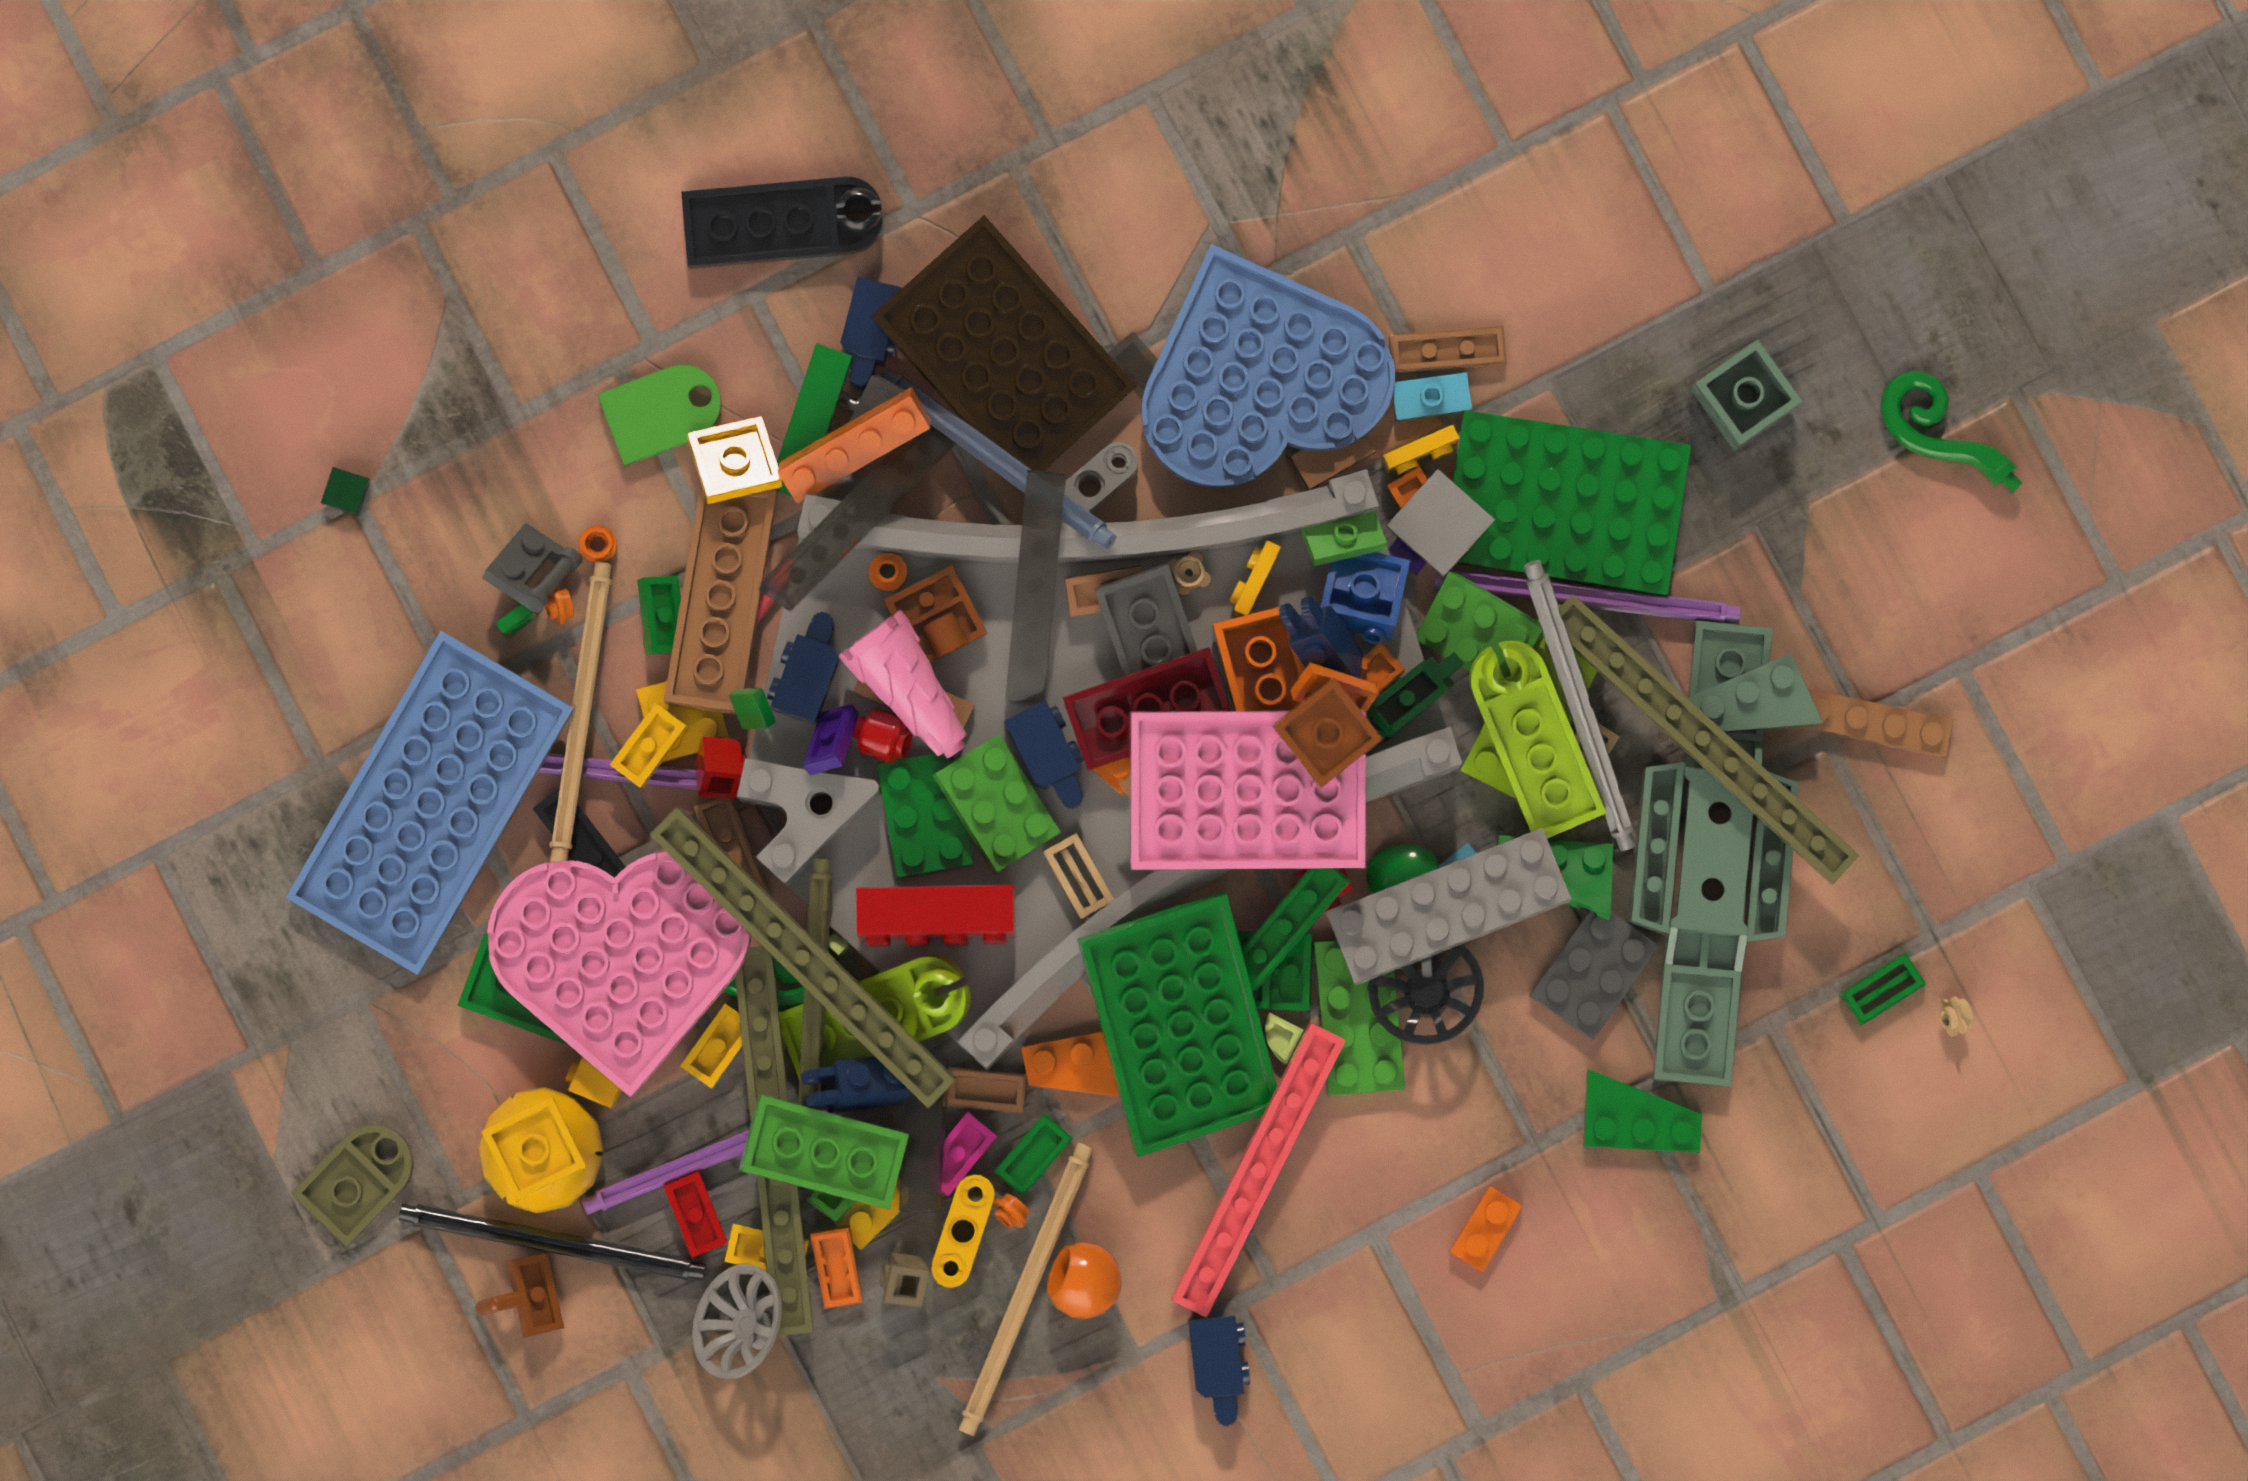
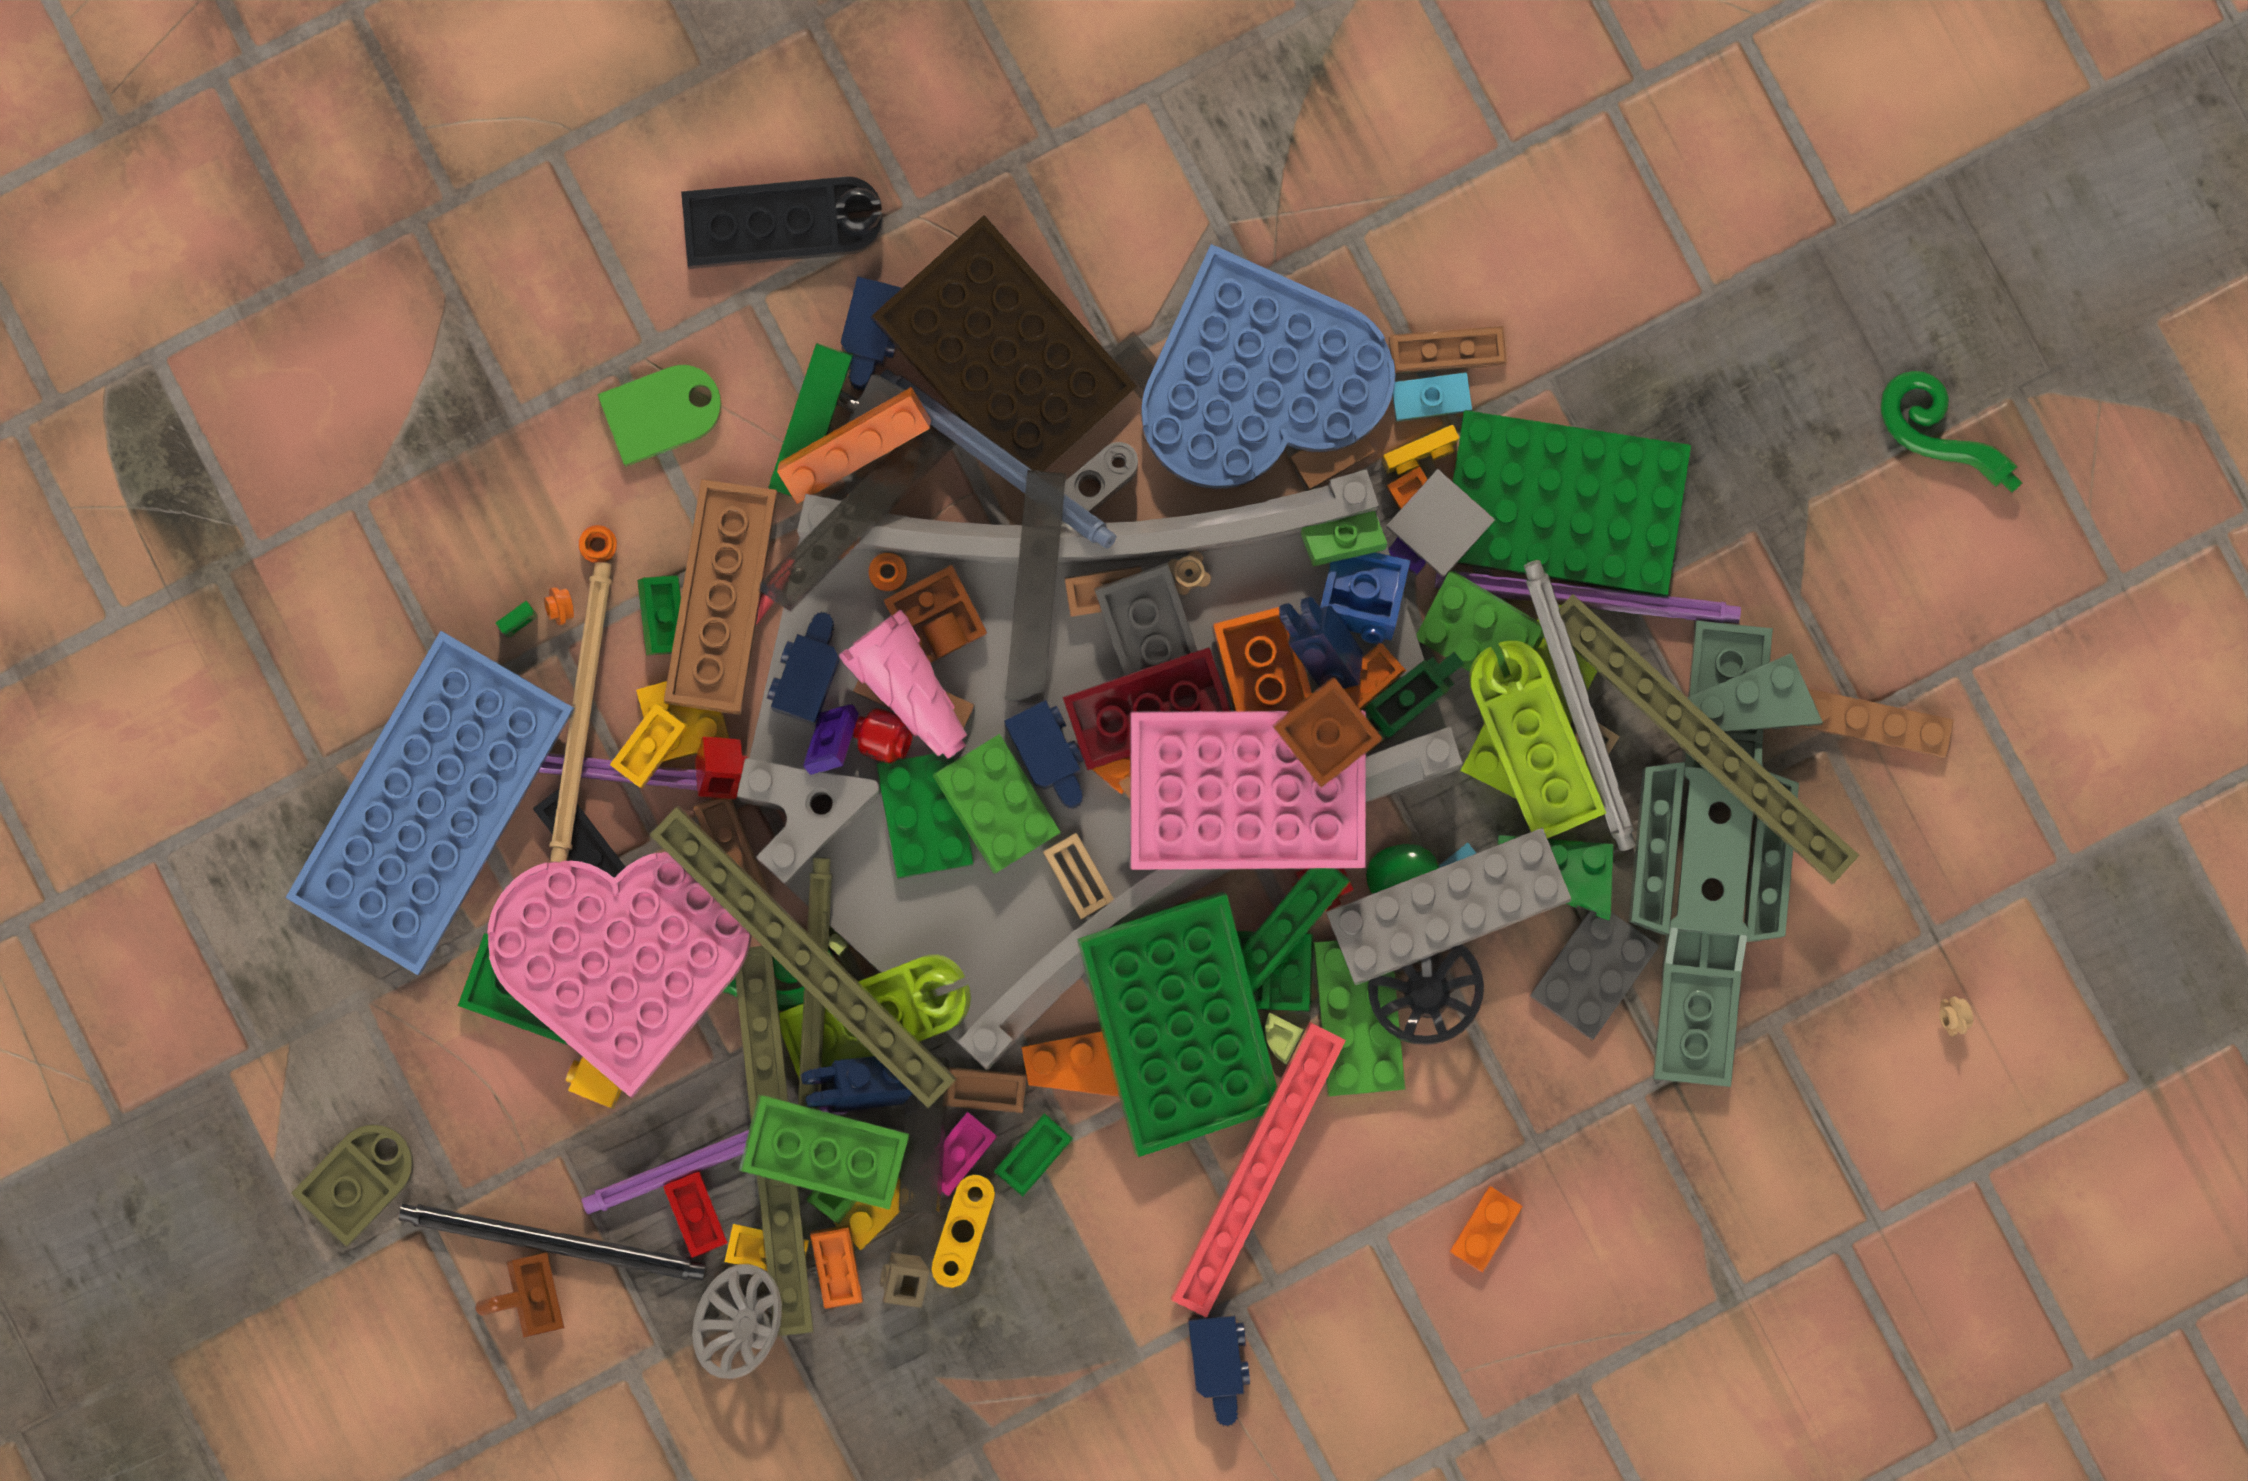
(345, 491): dark green tile -> none
(523, 559): dark grey plate -> none
(540, 1150): yellow plate -> none
(715, 1047): yellow plate -> none
(734, 460): plate -> none
(752, 708): green tile -> none
(936, 913): red brick -> none
(1011, 1211): orange plate -> none
(1026, 1289): tan piece -> none
(1084, 1280): orange helmet -> none
(1261, 564): yellow plate -> none
(1314, 676): orange plate -> none
(1636, 1120): green wing -> none
(1746, 395): sand green brick -> none
(1854, 1006): green tile -> none

